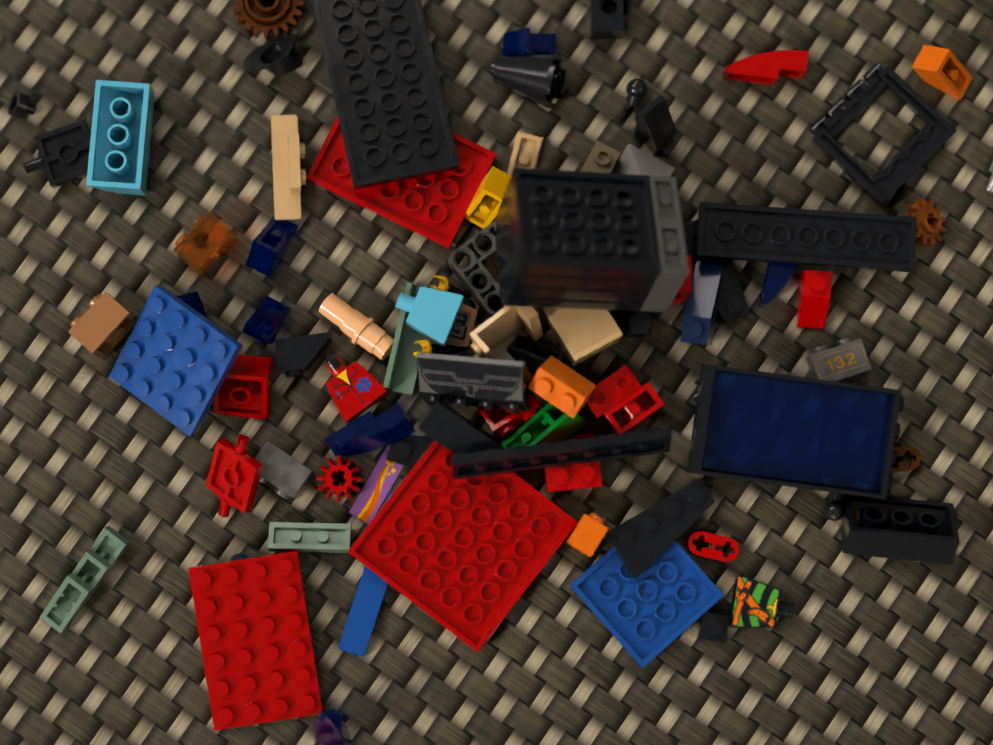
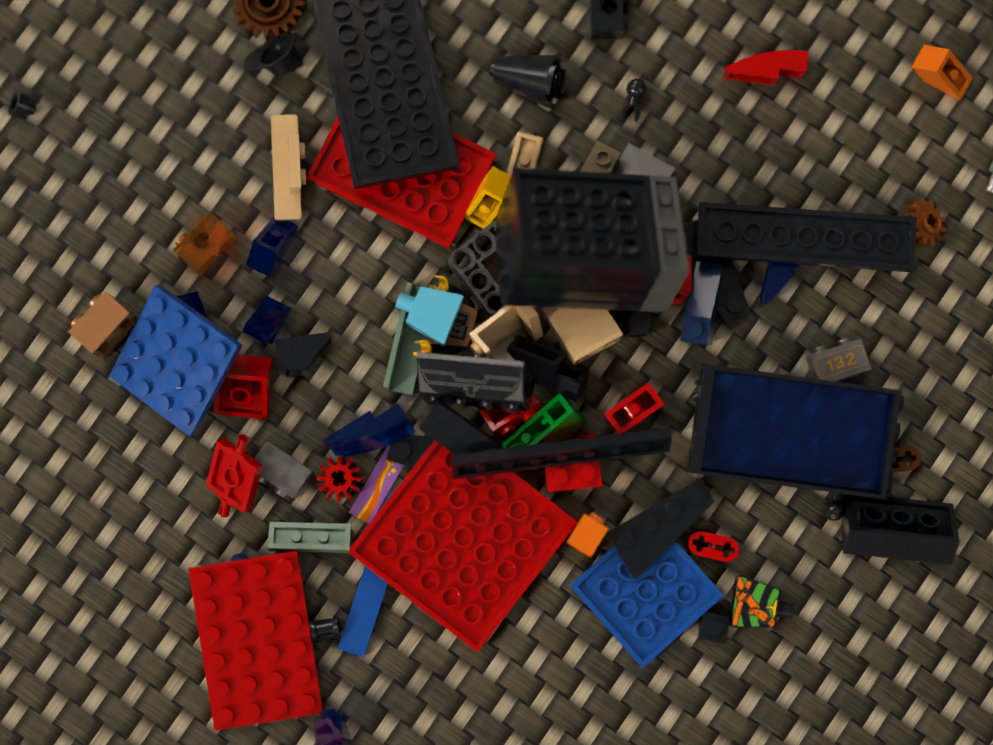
(62, 153): black plate -> none
(84, 579): sand green slope -> none
(120, 137): medium azure slope -> none
(325, 628): none -> black bush
(352, 388): red torso -> none
(357, 326): light nougat piece -> none
(524, 43): clear blue slope -> none
(562, 386): orange brick -> none
(612, 391): red brick -> none
(656, 126): black slope -> none
(813, 299): red slope -> none
(908, 159): black hinge -> none

